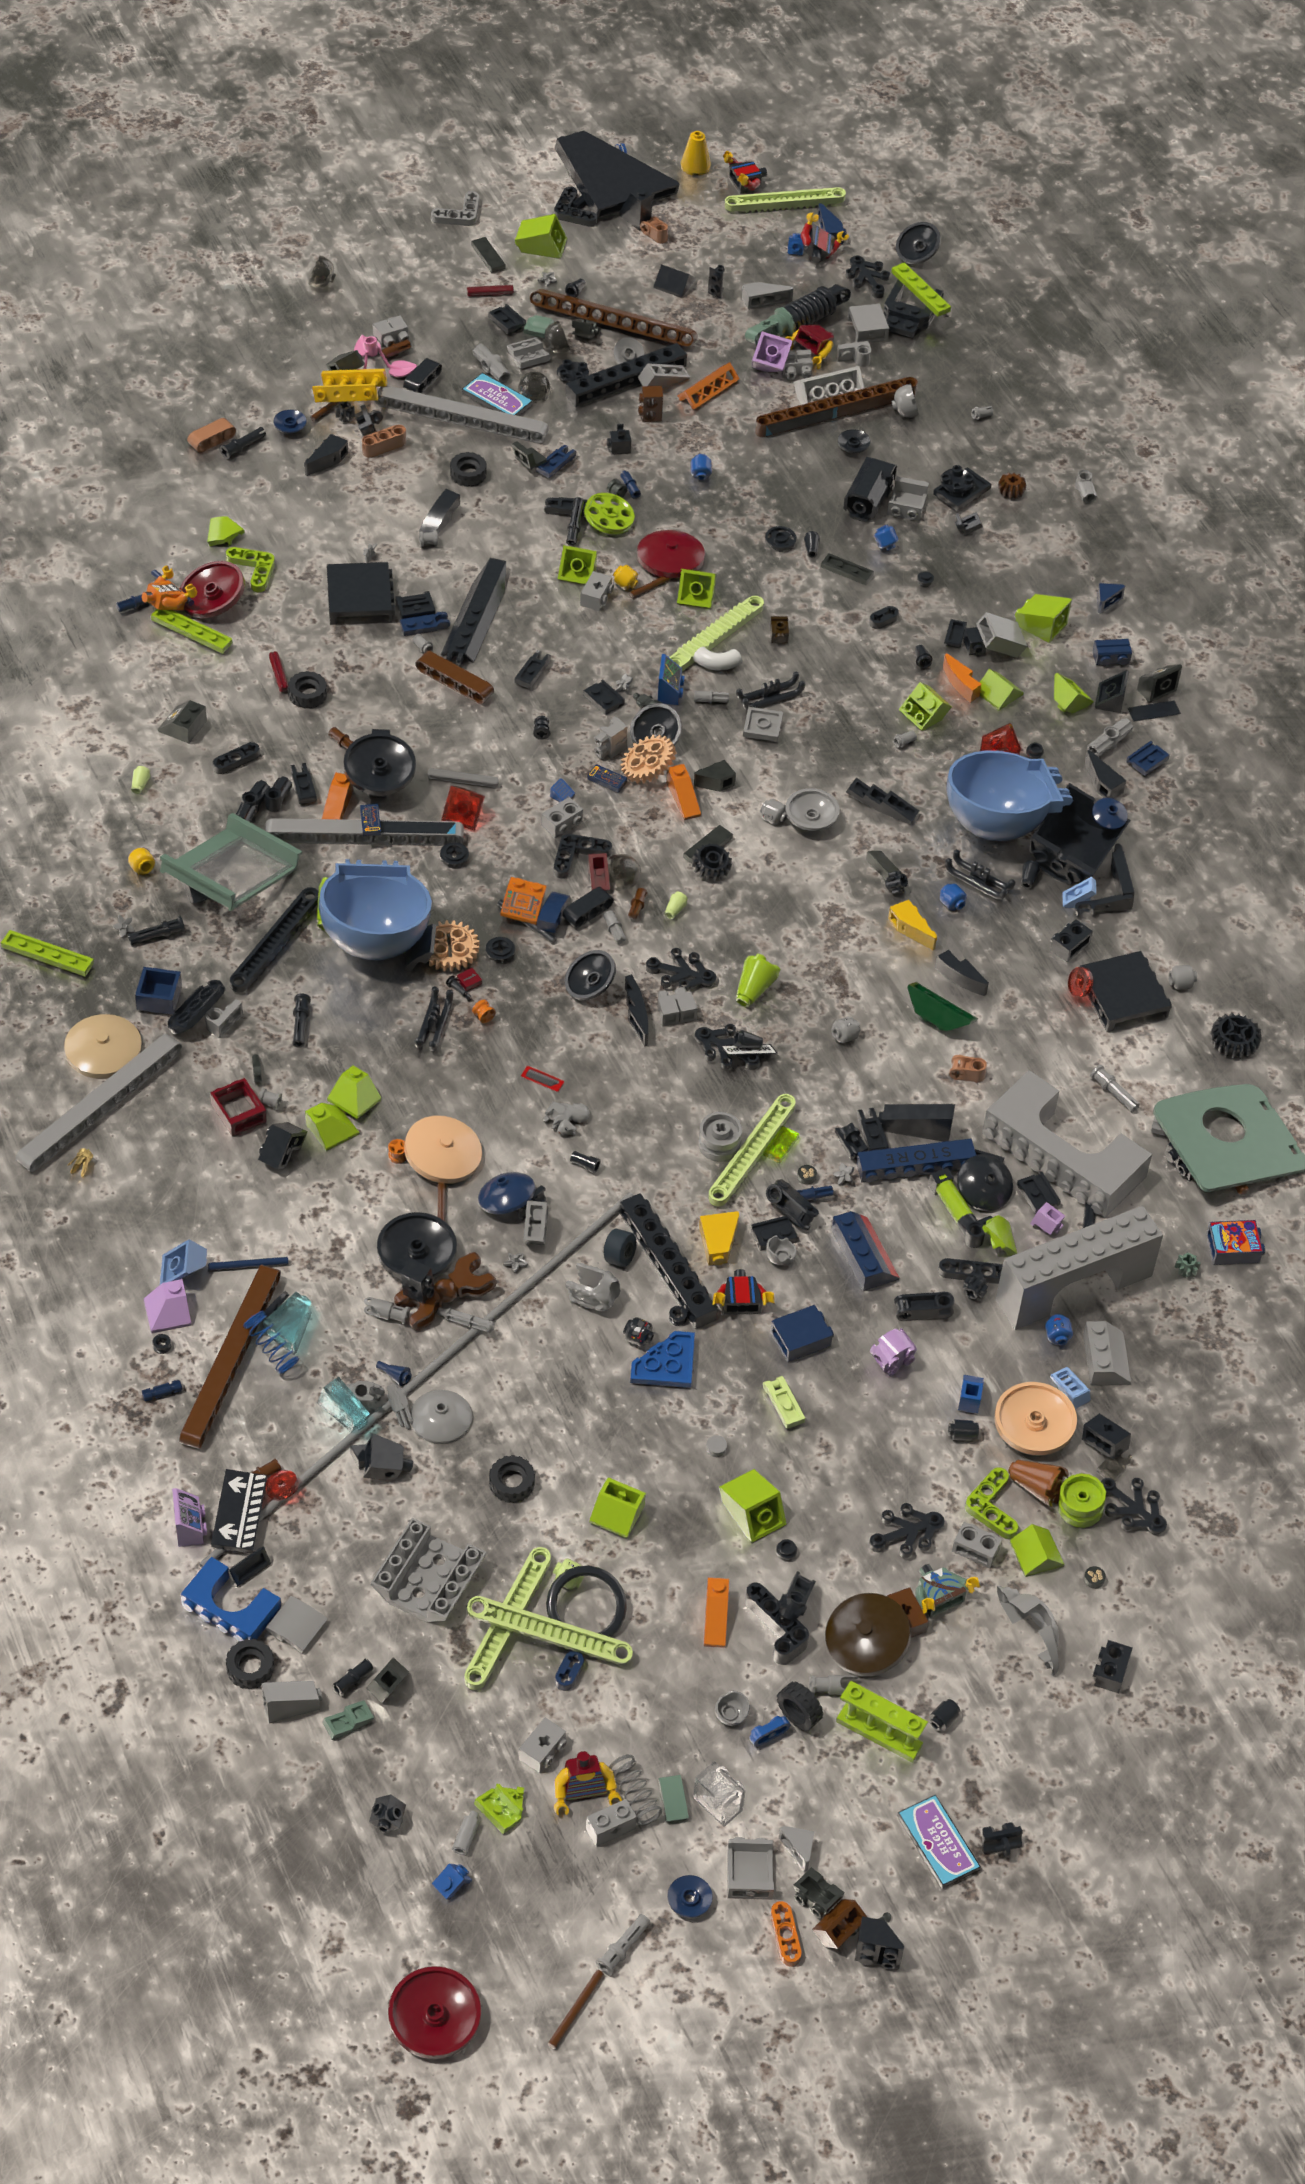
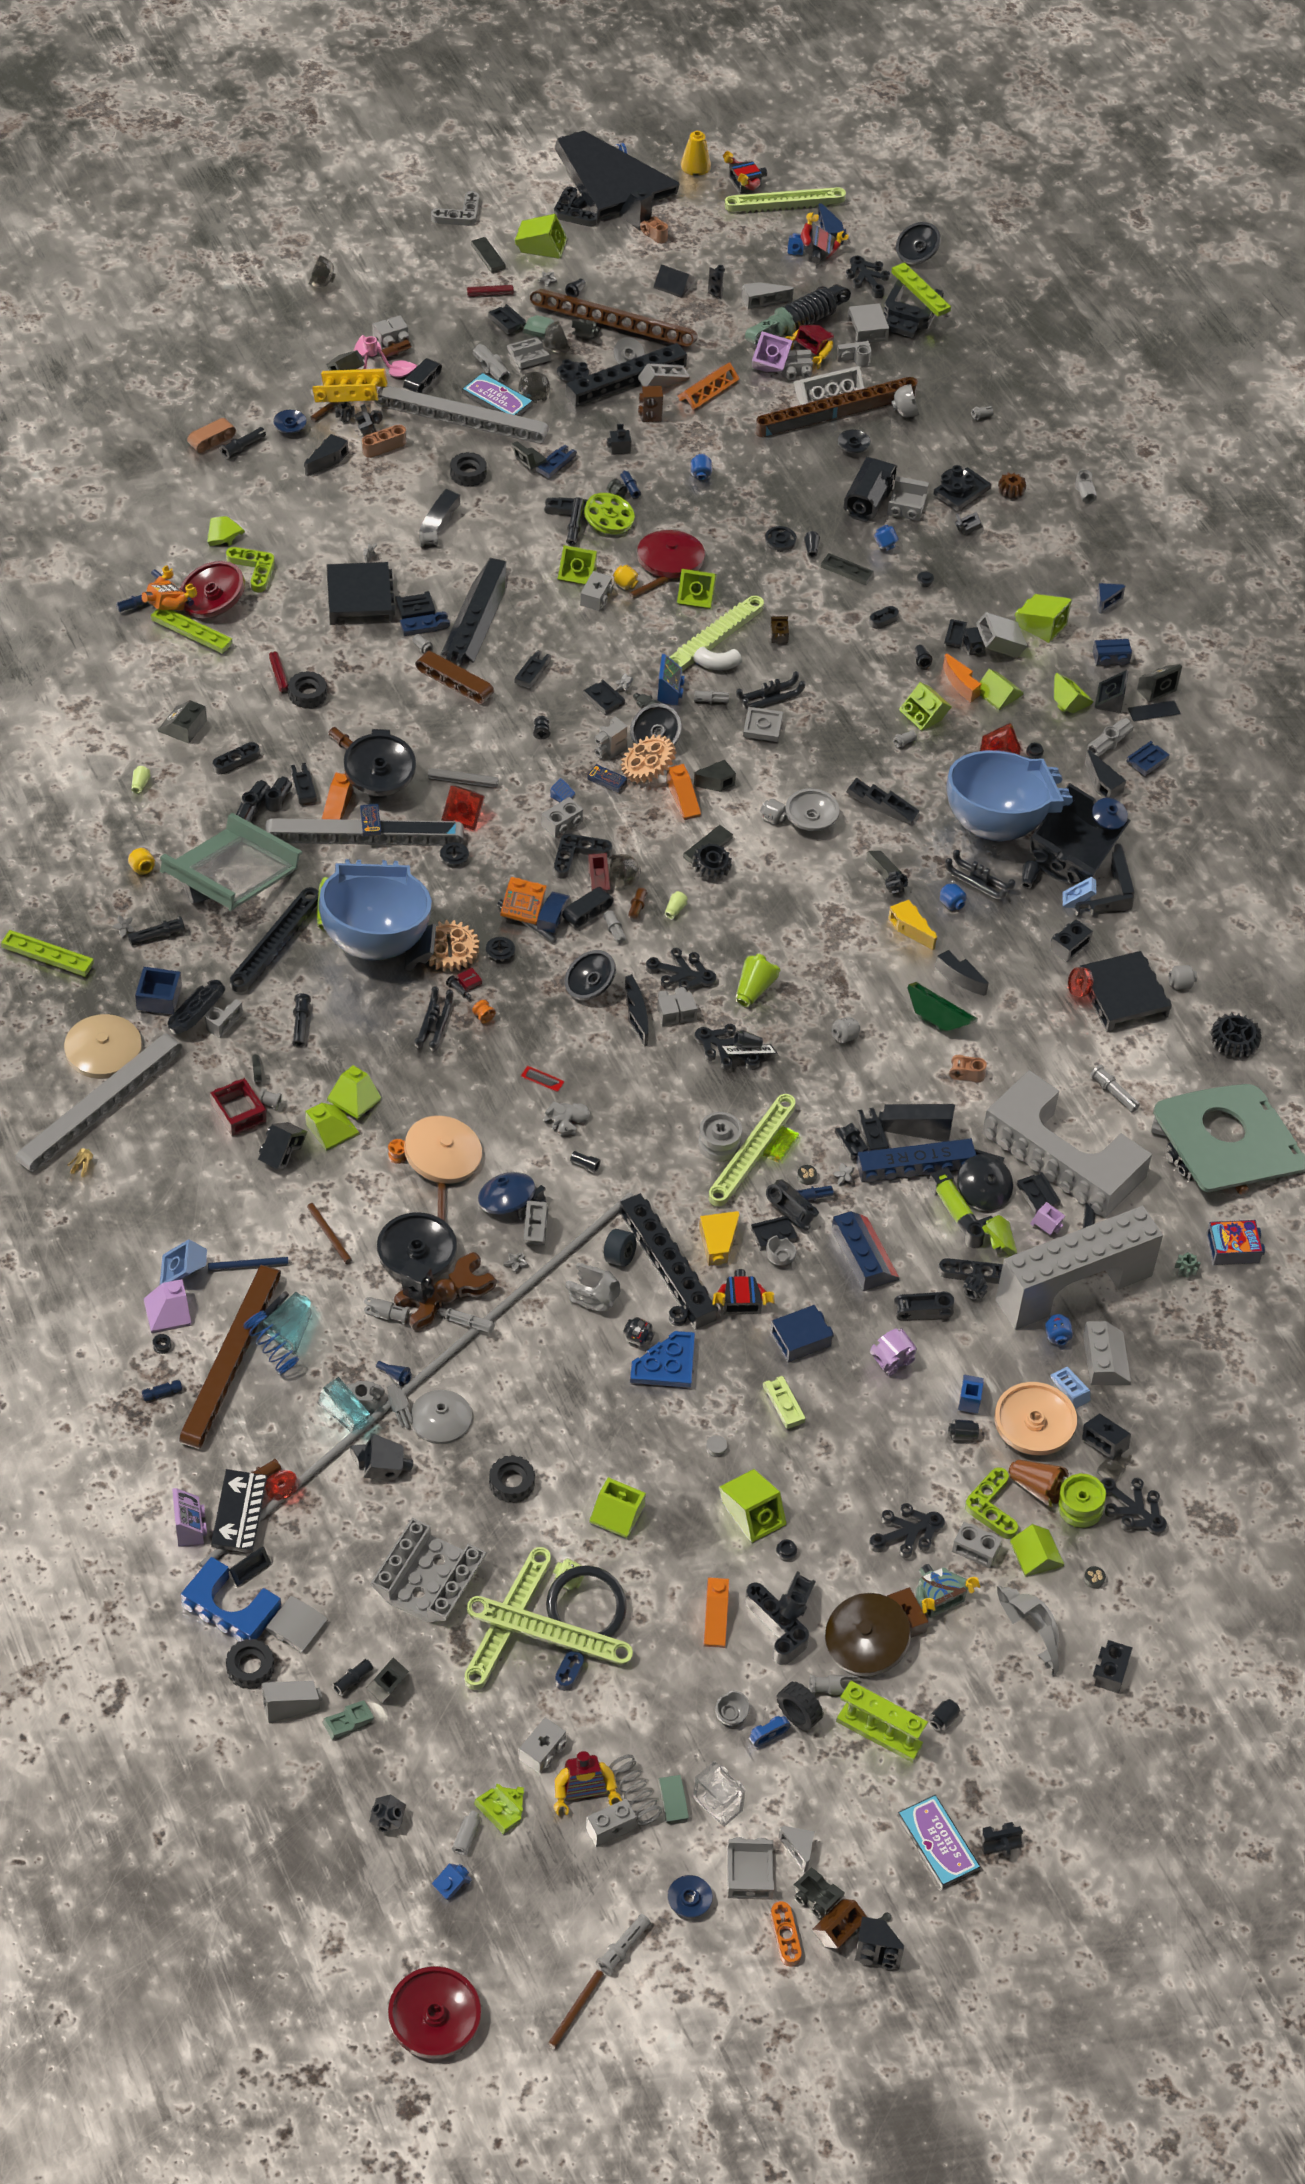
(329, 1233): none -> reddish brown bar

